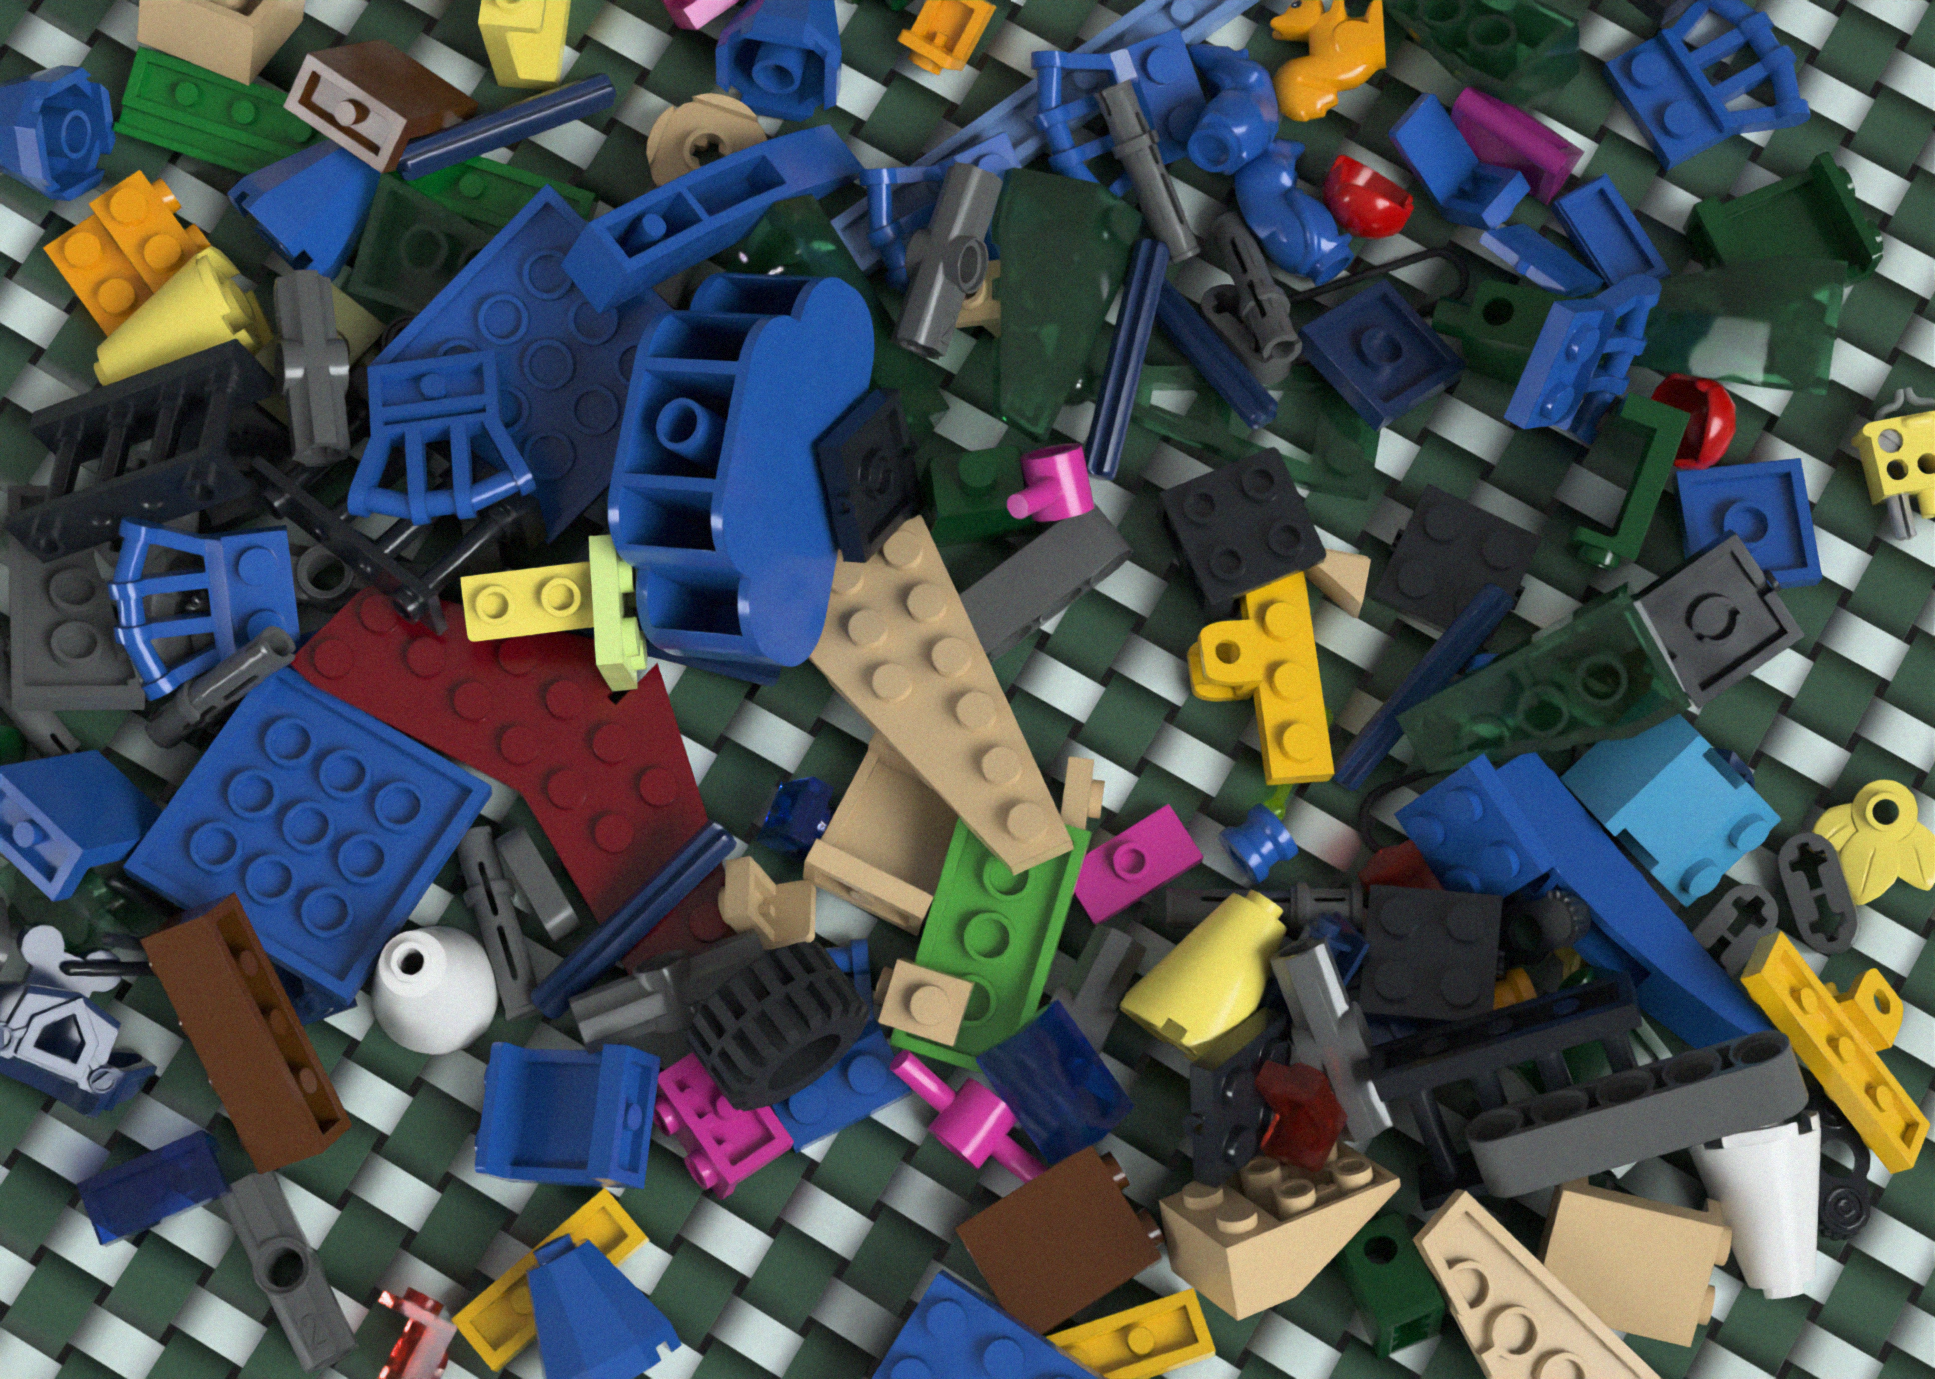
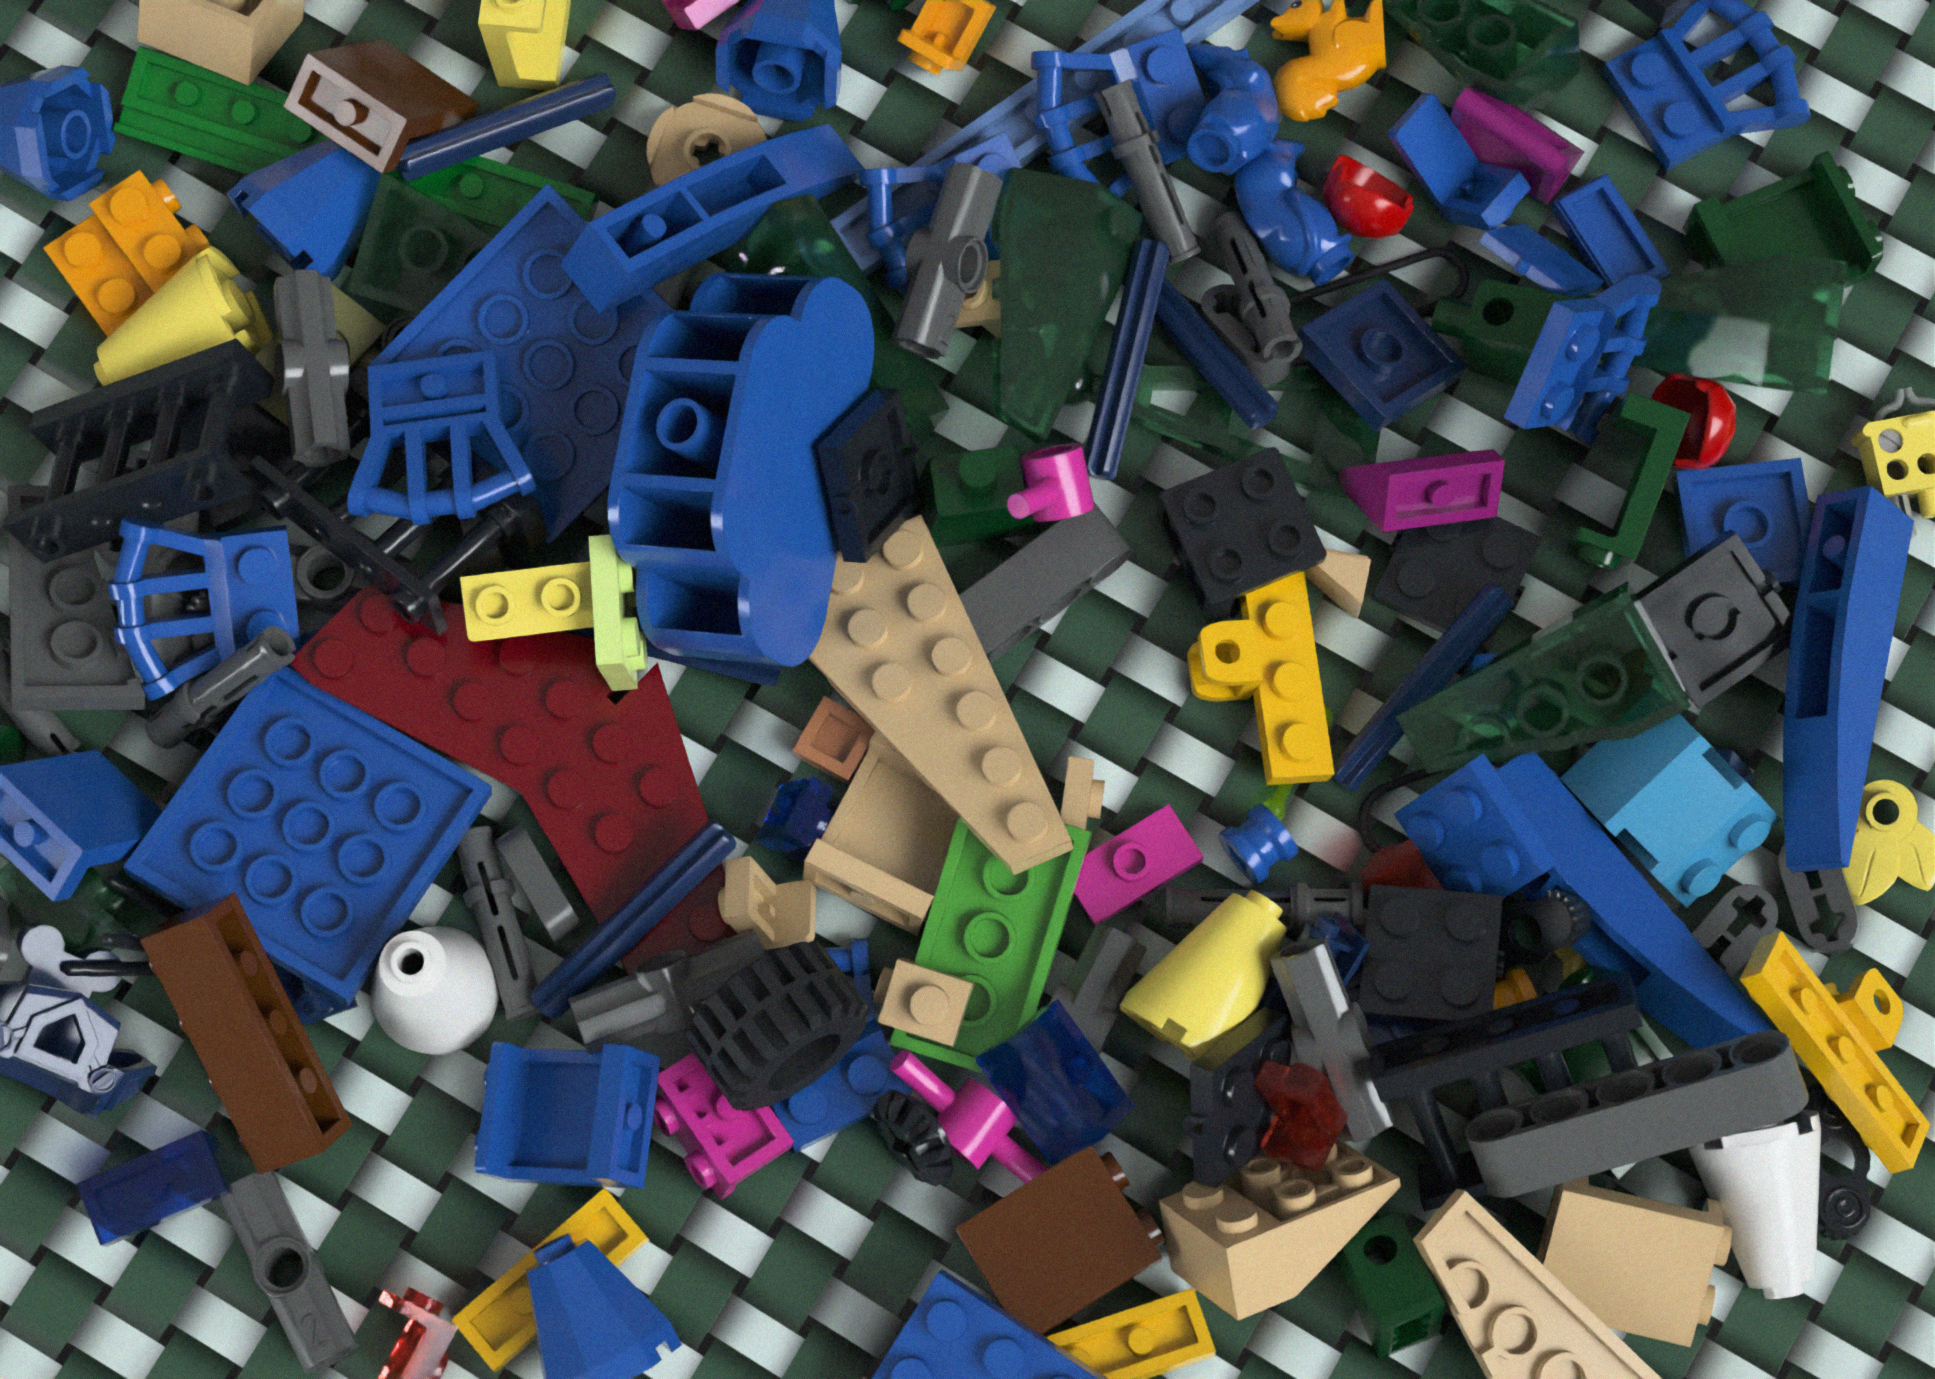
(834, 741): none -> nougat plate
(914, 1137): none -> black gear
(1427, 489): none -> magenta tile
(1838, 669): none -> blue slope

